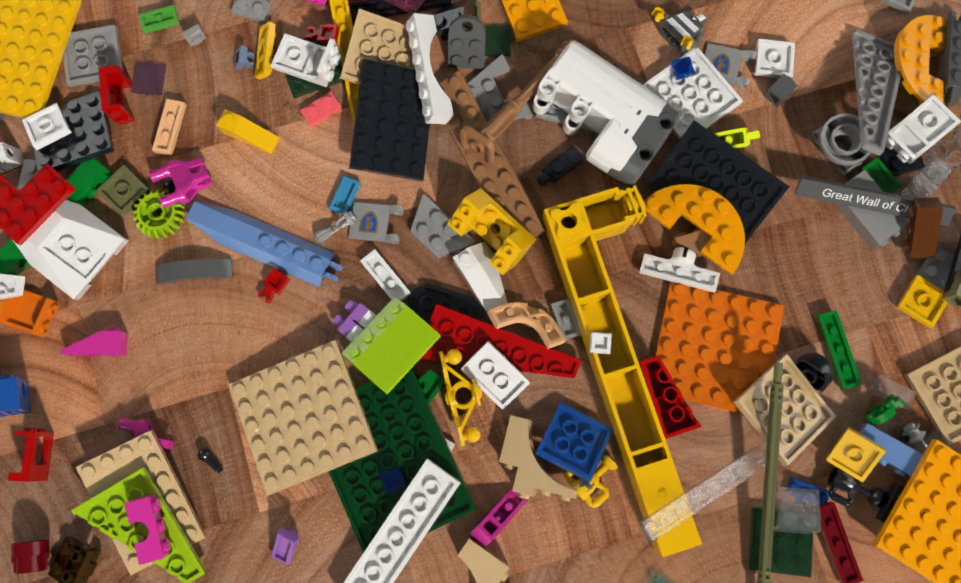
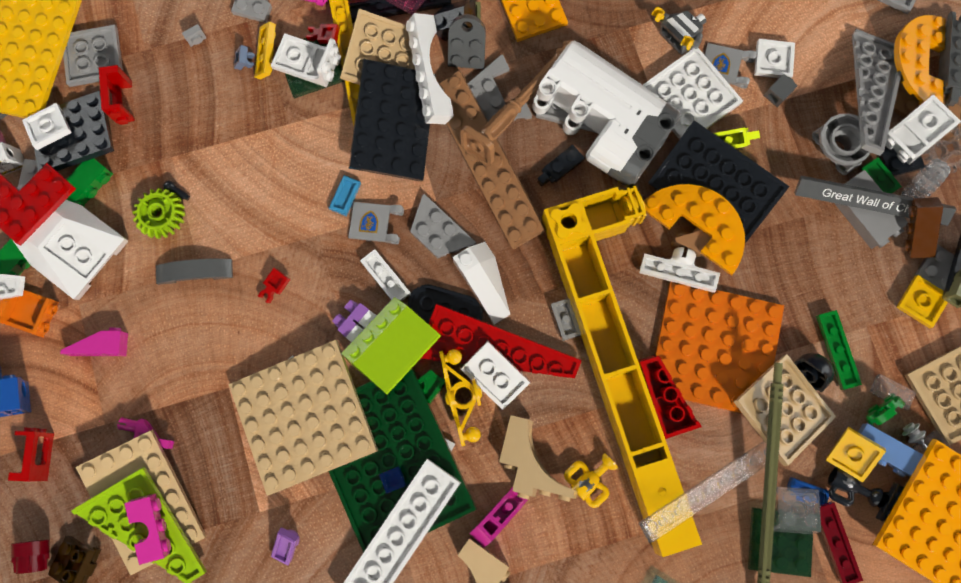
(123, 190): olive plate -> none
(148, 78): piece -> none
(159, 19): bright green plate -> none
(169, 127): light nougat plate -> none
(188, 179): dark pink connector -> none
(205, 455): black piece -> none
(247, 131): yellow slope -> none
(264, 243): medium blue hinge -> none
(321, 109): coral plate -> none
(323, 234): light grey piece -> none
(480, 213): yellow plate -> none
(498, 41): clear green piece -> none
(522, 313): light nougat plate -> none
(574, 442): blue plate -> none
(600, 343): white tile -> none
(682, 68): clear blue plate -> none

